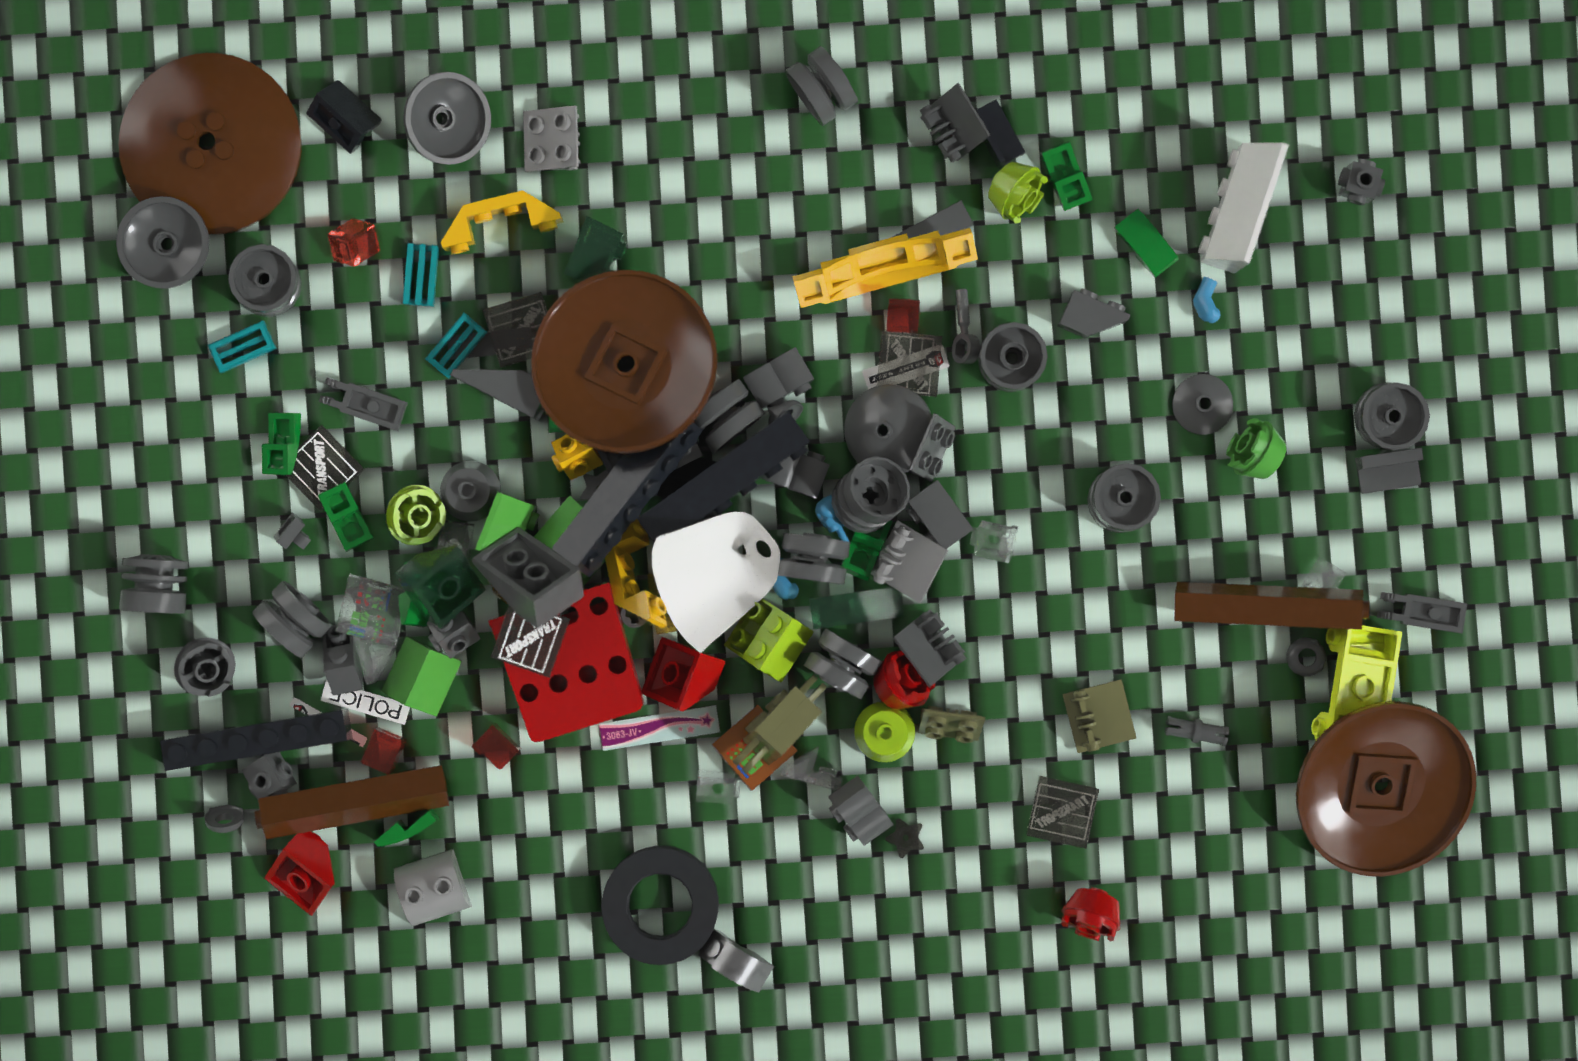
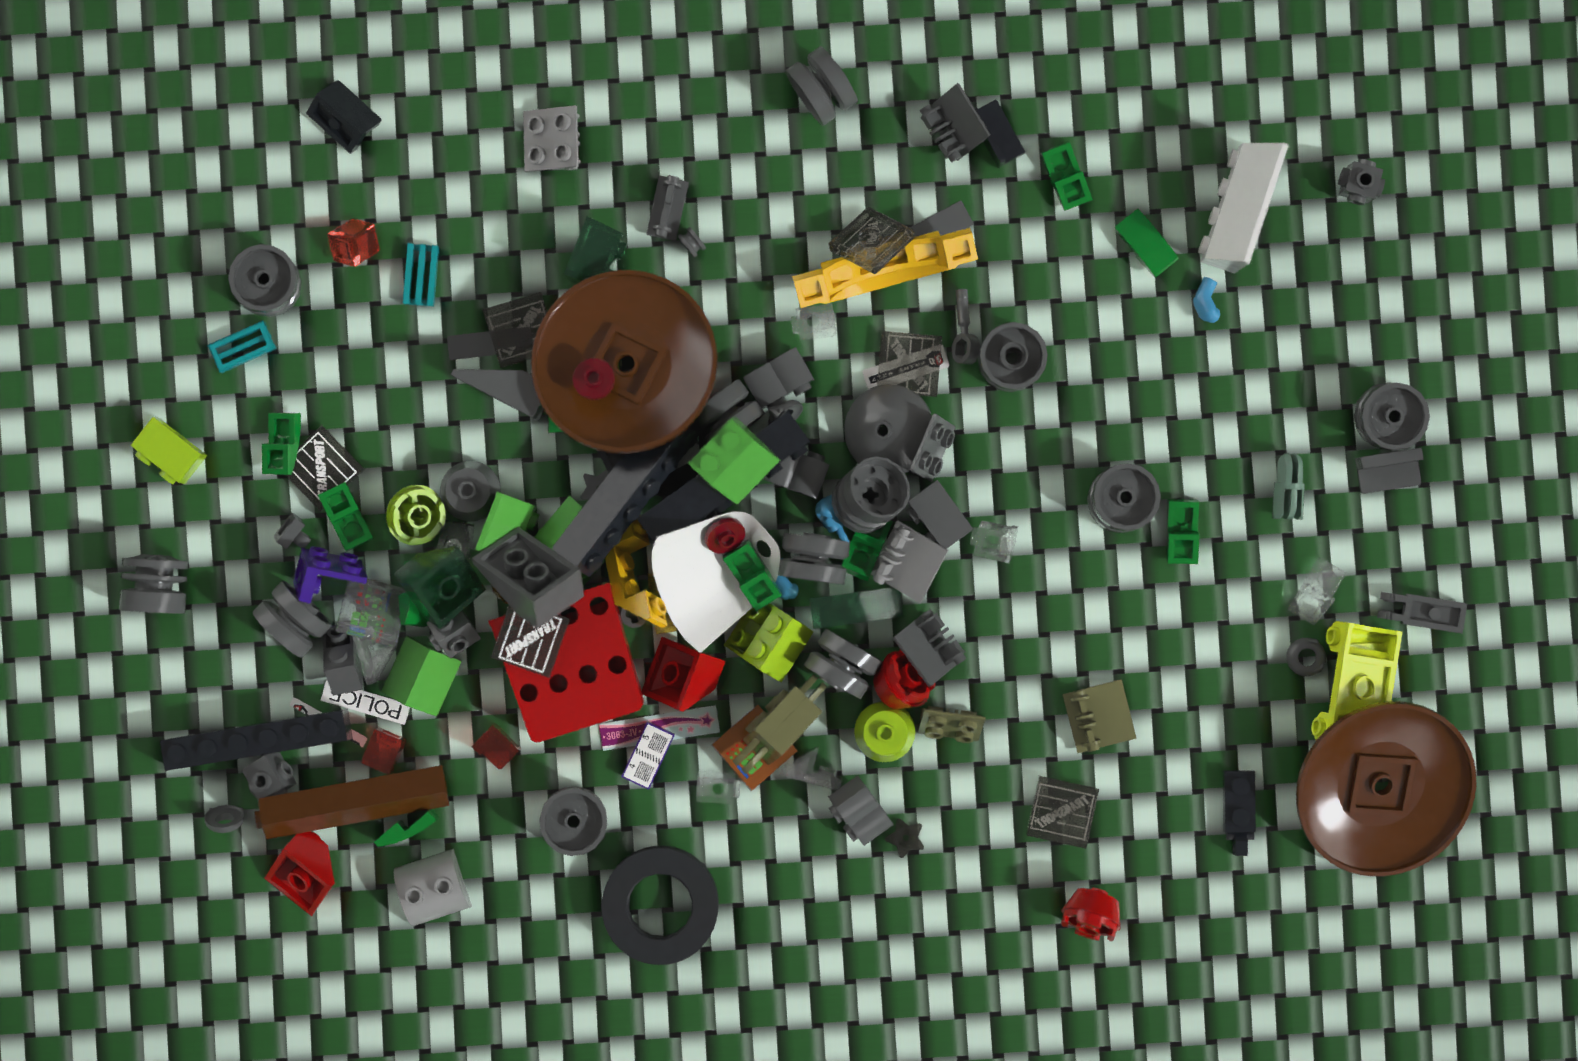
(142, 240): dark grey dish -> none
(168, 450): none -> lime brick
(204, 667): dark grey cone -> none
(253, 132): reddish brown dish -> none
(319, 562): none -> dark purple bracket
(367, 404): dark grey hinge -> none
(446, 338): teal tile -> none
(460, 232): yellow slope -> none
(464, 115): dark grey dish -> none
(574, 457): yellow brick -> none
(579, 803): none -> dark grey wheel
(593, 379): none -> dark red piece
(648, 755): none -> white tile
(667, 207): none -> dark grey hinge
(692, 242): none -> dark grey bush
(725, 535): none -> dark red piece
(734, 461): none -> bright green slope
(735, 962): flat silver brick -> none
(752, 575): none -> green slope
(826, 324): none -> clear brick
(871, 240): none -> clear smoke tile
(903, 316): clear red panel -> none
(1016, 190): lime cone -> none
(1089, 316): dark grey slope -> none
(1182, 531): none -> green slope
(1187, 407): dark grey dish -> none
(1196, 731): dark grey pin -> none
(1239, 809): none -> black hinge
(1257, 450): bright green cone -> none
(1270, 605): reddish brown brick -> none
(1288, 488): none -> sand green arm

